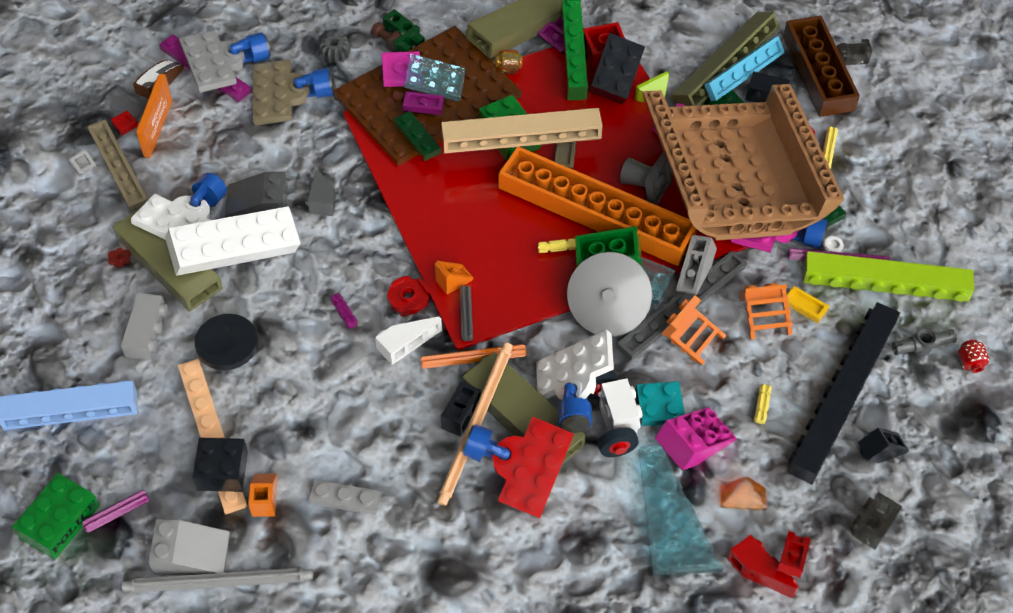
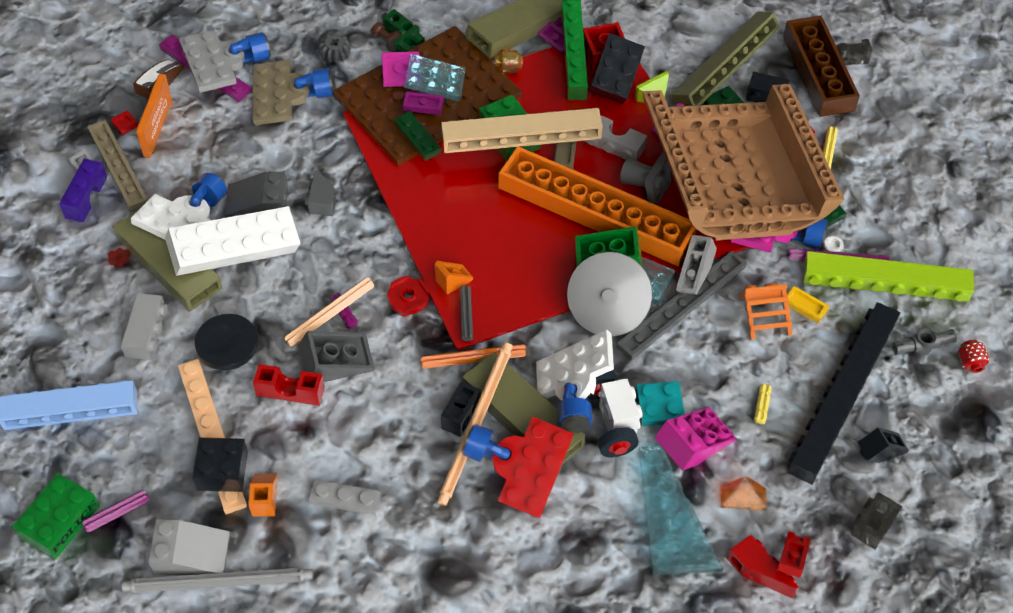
(76, 200): none -> dark purple arch
(273, 384): none -> red arch
(329, 311): none -> light nougat axle
(335, 354): none -> dark grey slope
(404, 338): white slope -> none
(557, 245): light yellow axle -> none
(624, 146): none -> light grey arch
(682, 321): orange plate -> none
(744, 68): medium azure plate -> none

